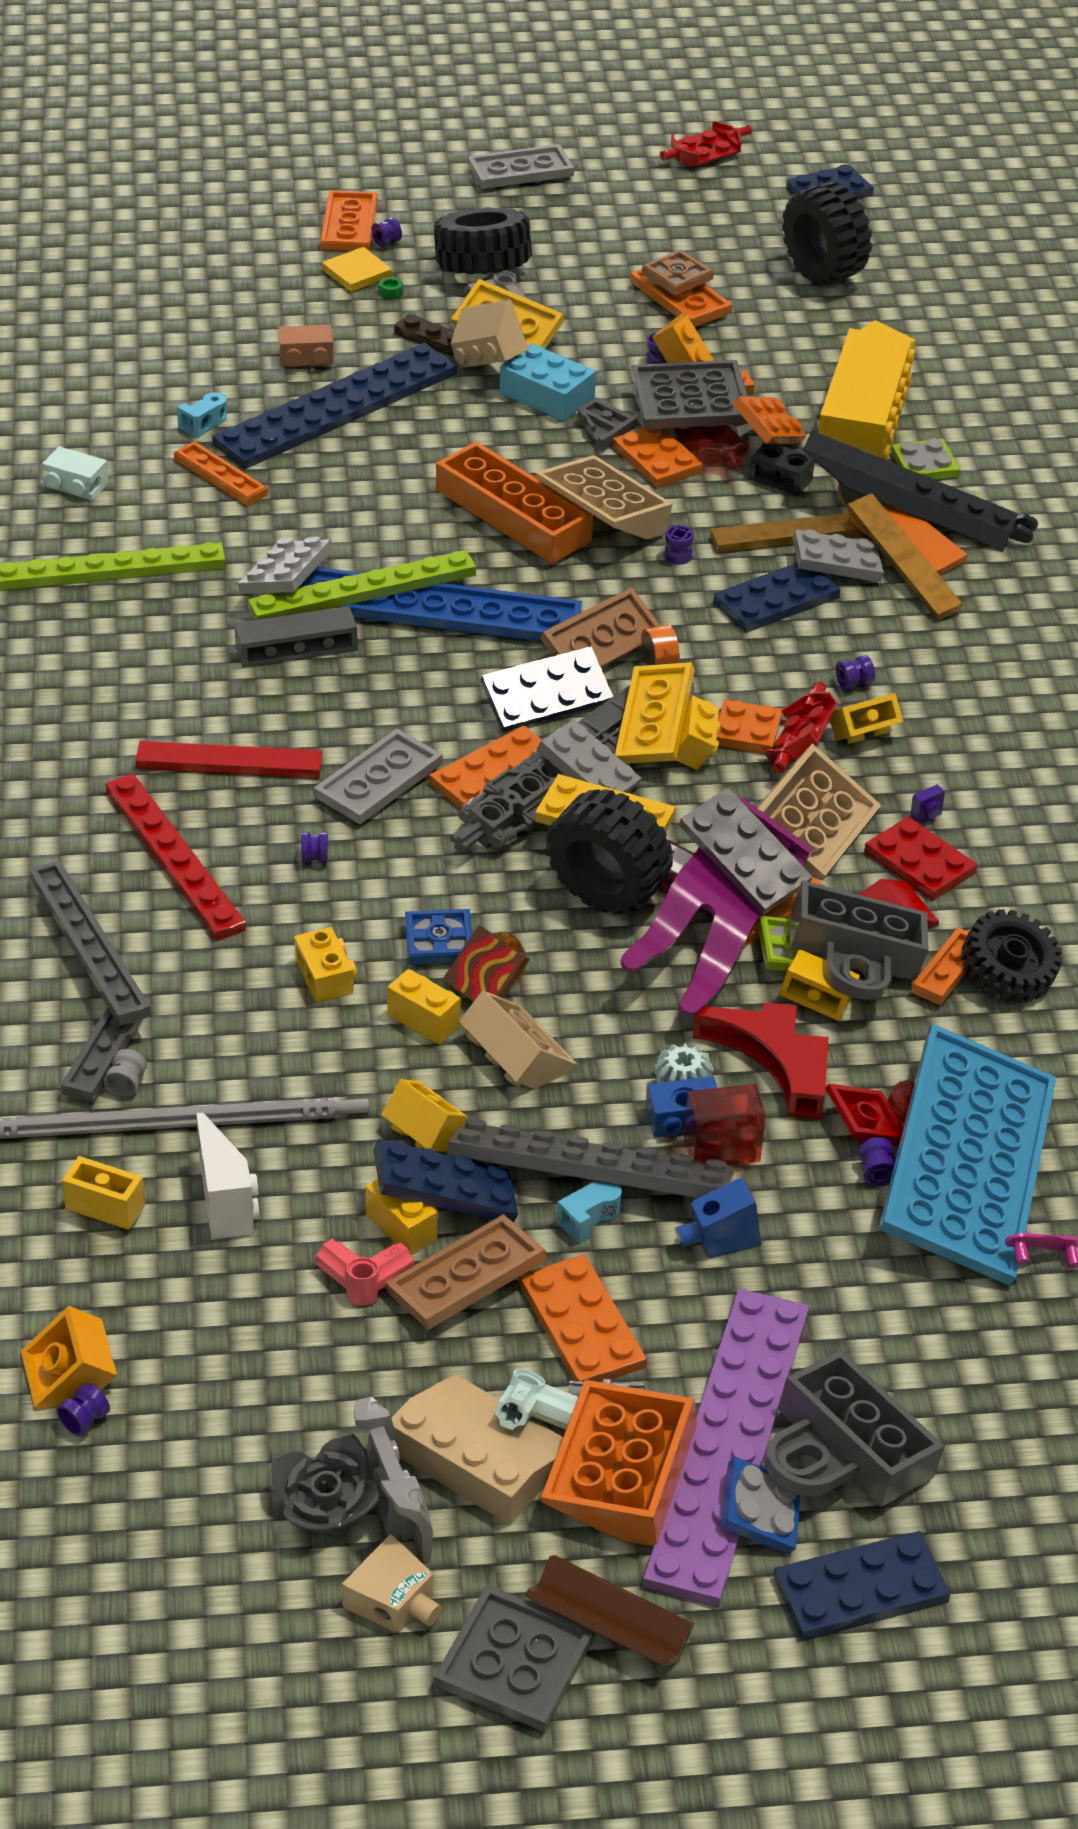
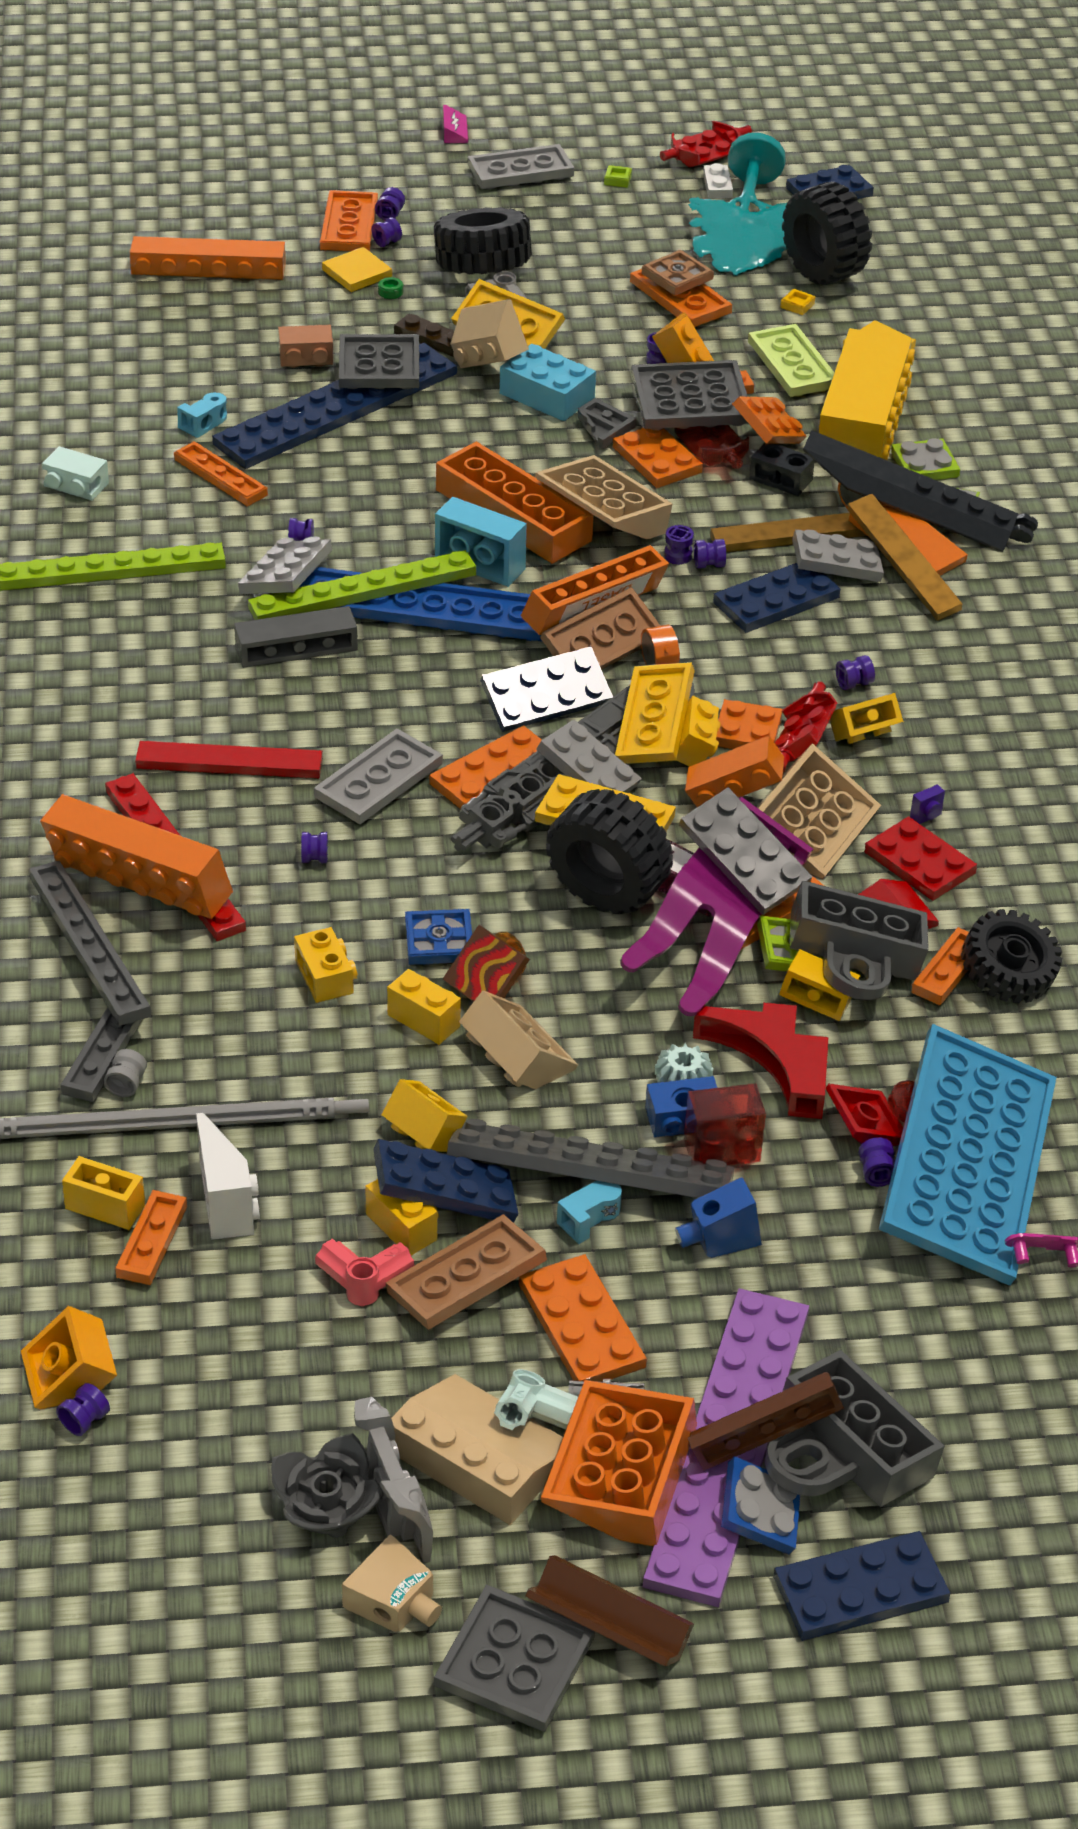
(137, 856): none -> orange brick
(151, 1237): none -> orange plate
(207, 258): none -> orange brick
(300, 529): none -> dark purple wheel
(379, 361): none -> dark grey plate
(390, 203): none -> dark purple wheel
(454, 126): none -> dark pink slope
(490, 538): none -> medium azure brick
(583, 590): none -> orange brick
(618, 176): none -> lime tile
(709, 553): none -> dark purple wheel
(717, 181): none -> white plate
(735, 235): none -> teal plant
(740, 769): none -> orange brick
(765, 1421): none -> reddish brown panel
(792, 359): none -> yellowish green plate
(797, 302): none -> yellow tile

